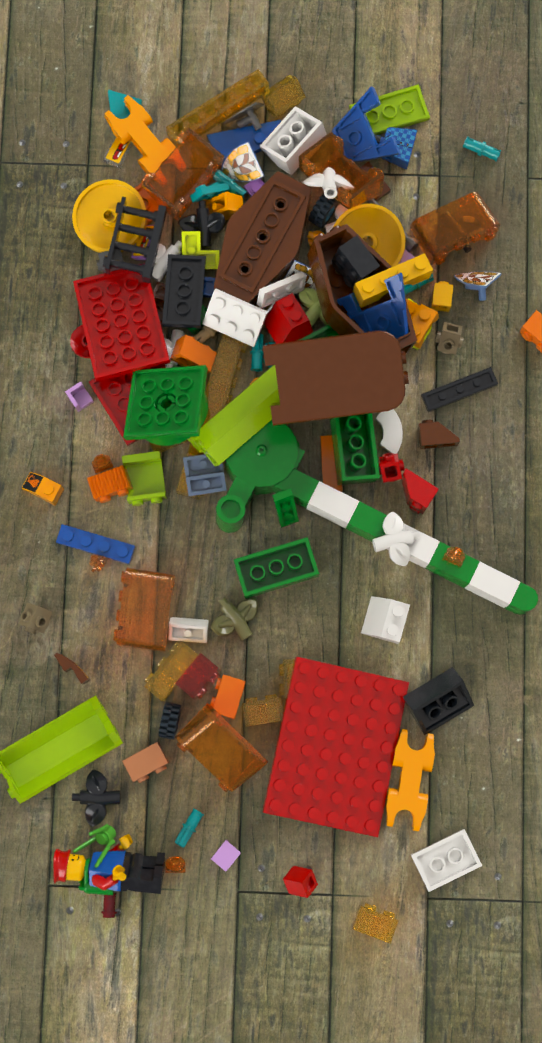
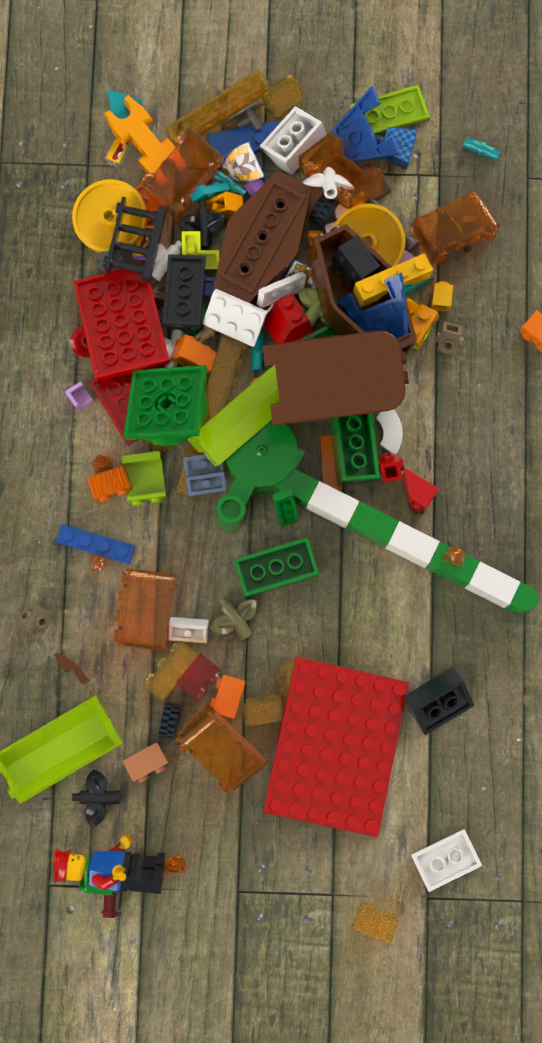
(43, 488): light orange slope -> none
(104, 835): bright green plant -> none
(188, 828): teal axle -> none
(225, 855): lavender panel -> none
(300, 881): red panel -> none
(385, 619): white slope -> none
(395, 539): white plant -> none
(407, 795): light orange piece -> none
(435, 435): reddish brown slope -> none
(459, 389): black tile -> none
(477, 281): shield -> none

